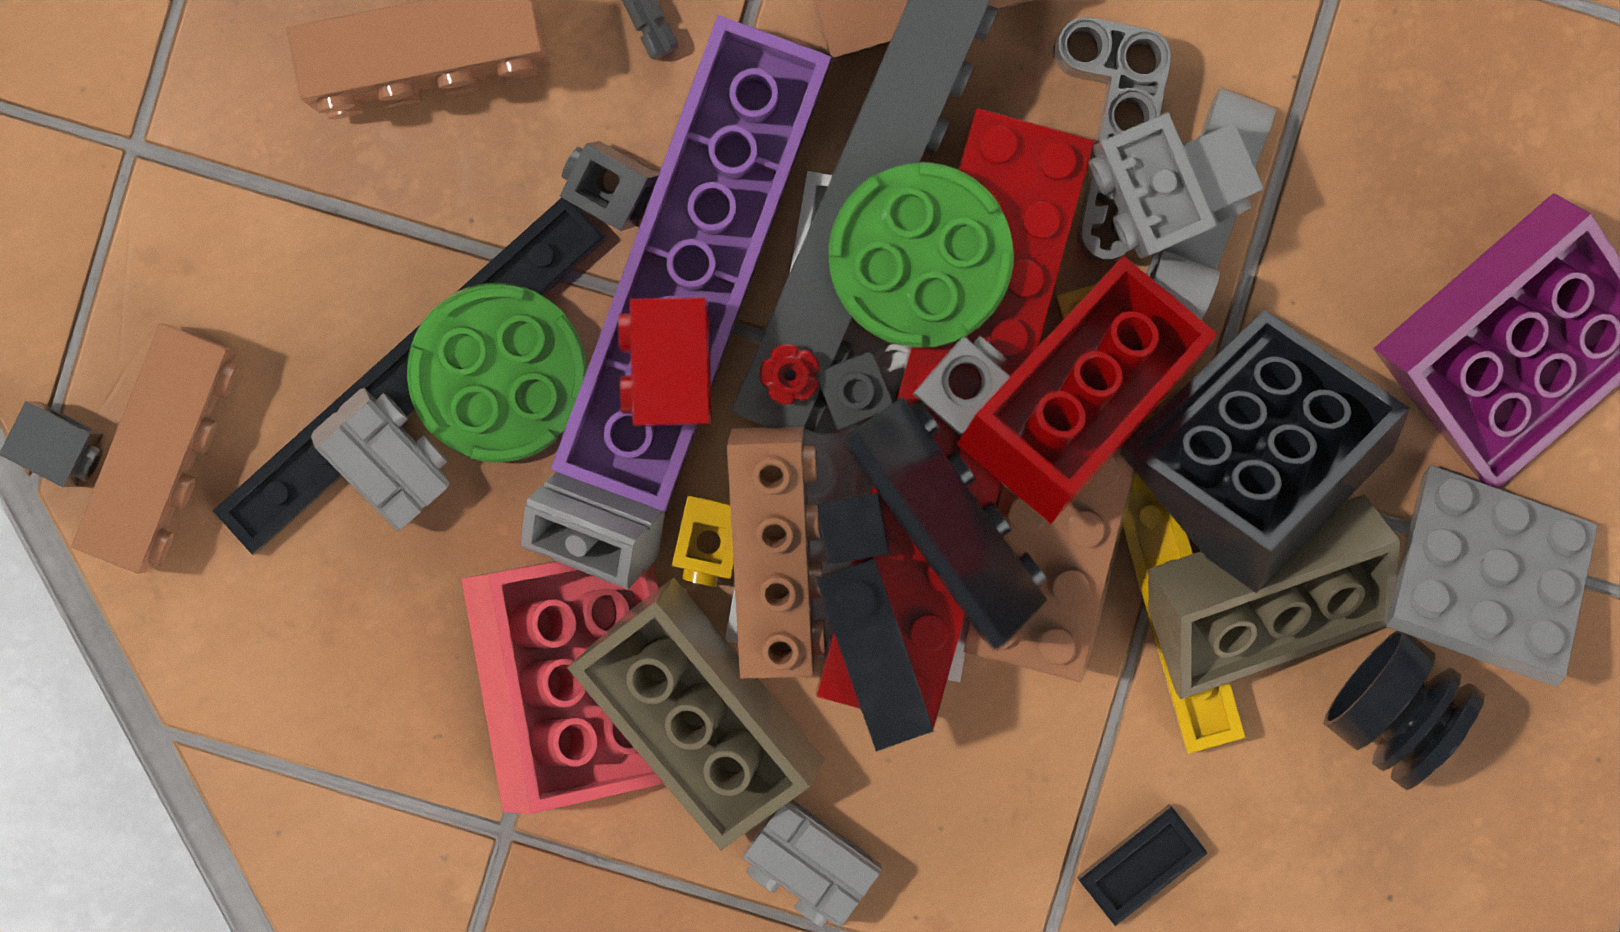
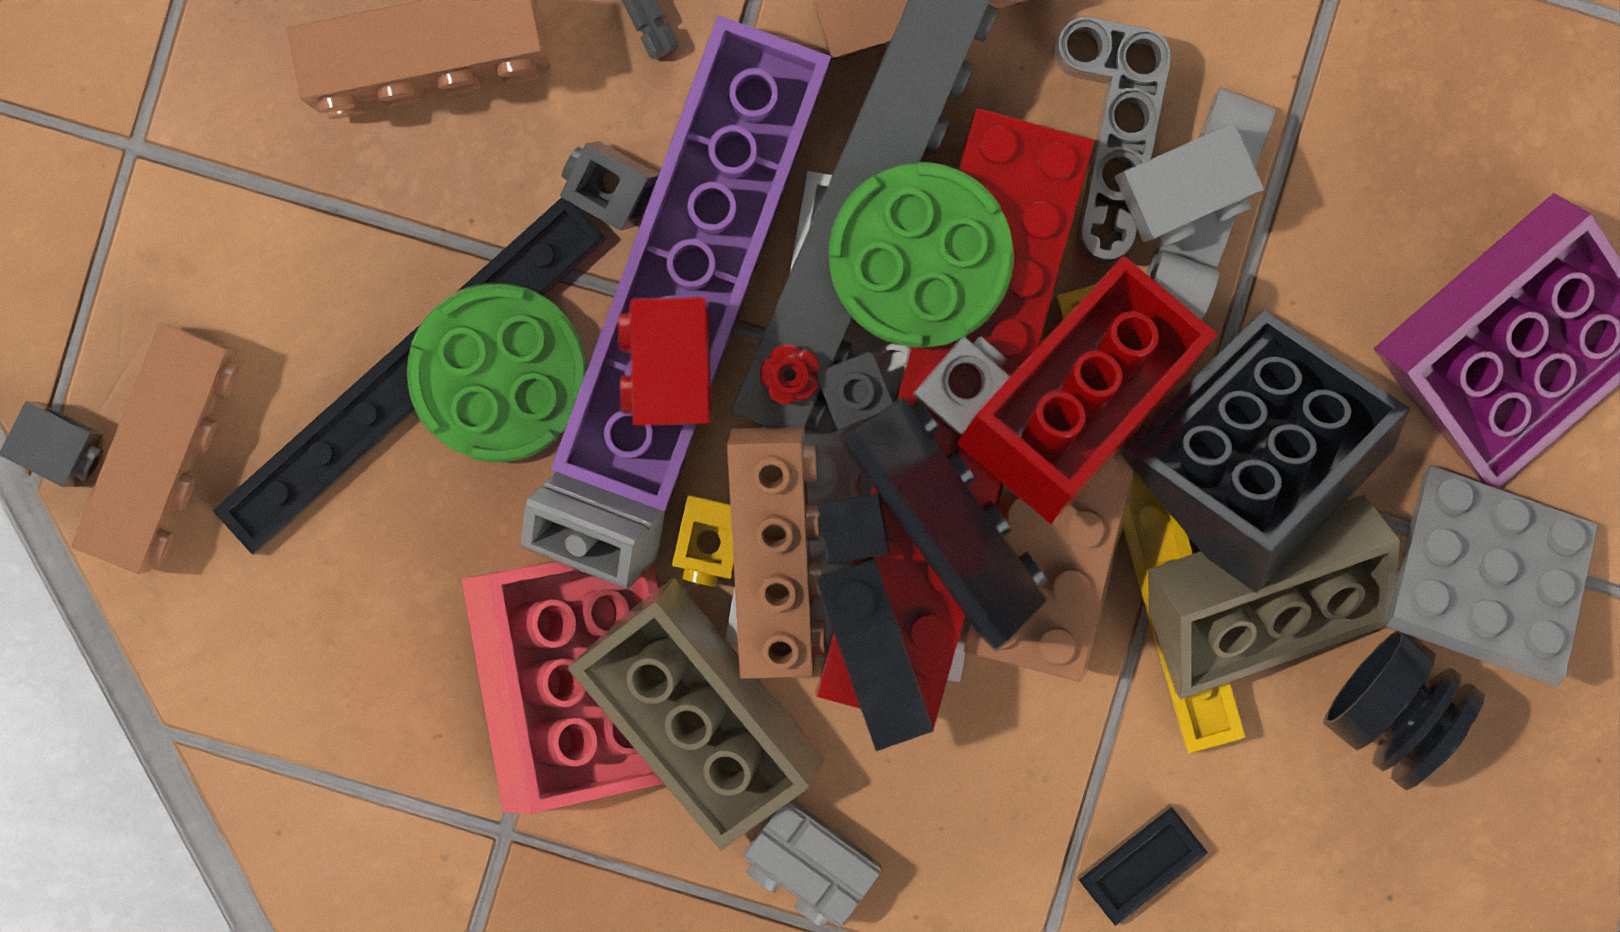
(381, 457): light grey brick -> none
(1151, 187): light grey bracket -> none

